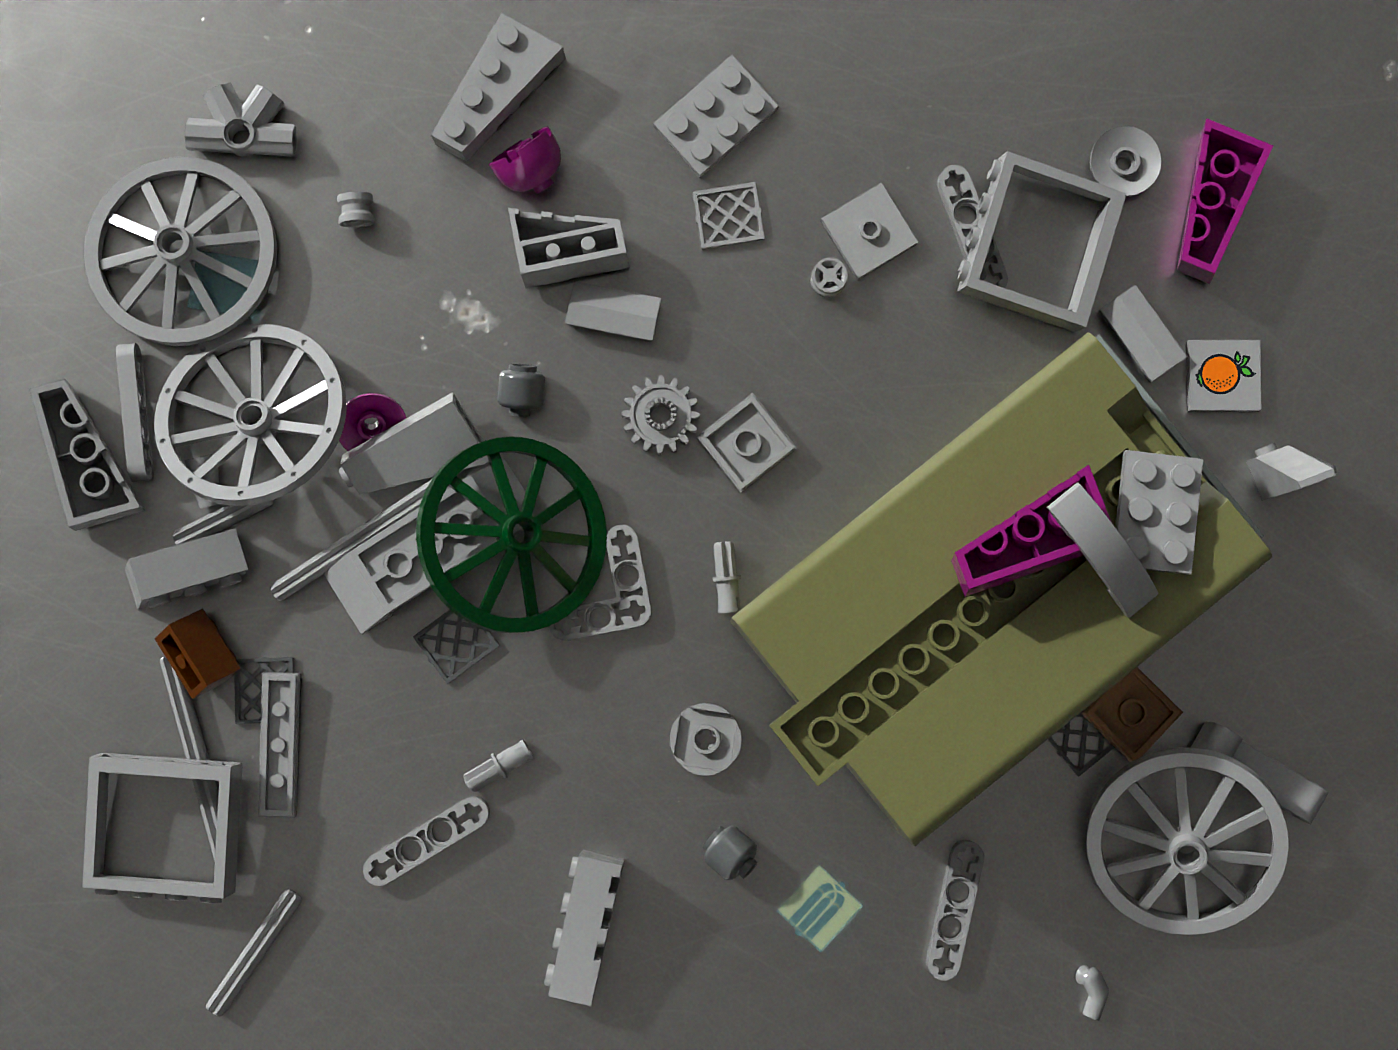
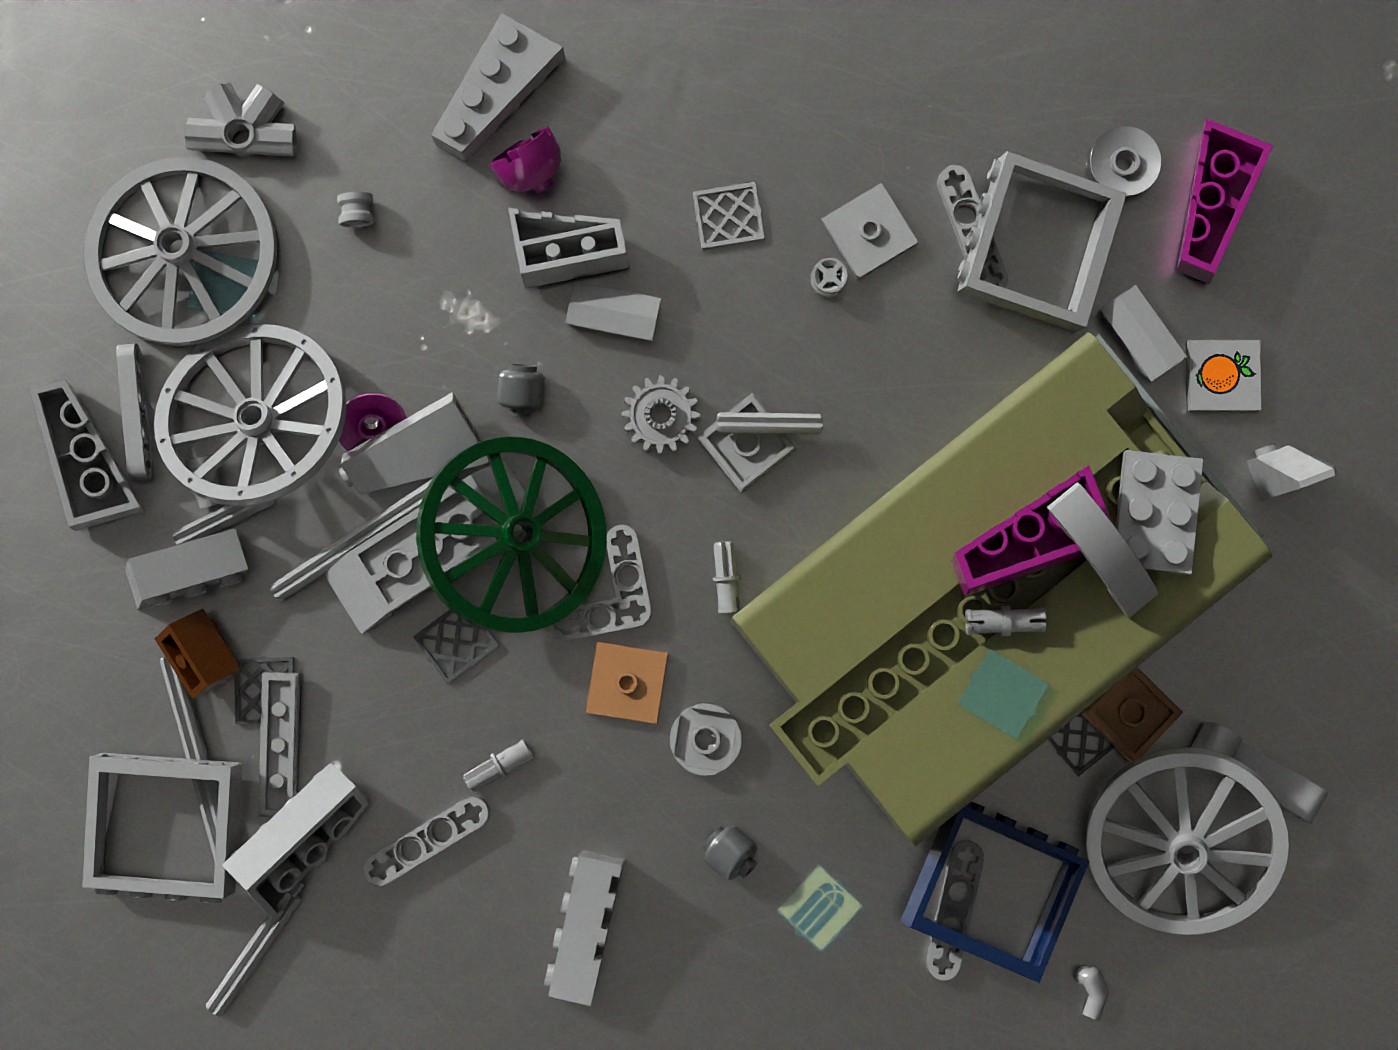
(296, 839): none -> wedge
(626, 682): none -> medium nougat plate
(715, 116): light grey plate -> none
(769, 423): none -> light grey axle
(1002, 694): none -> clear light blue piece
(1005, 621): none -> light grey pin
(1052, 917): none -> dark blue window

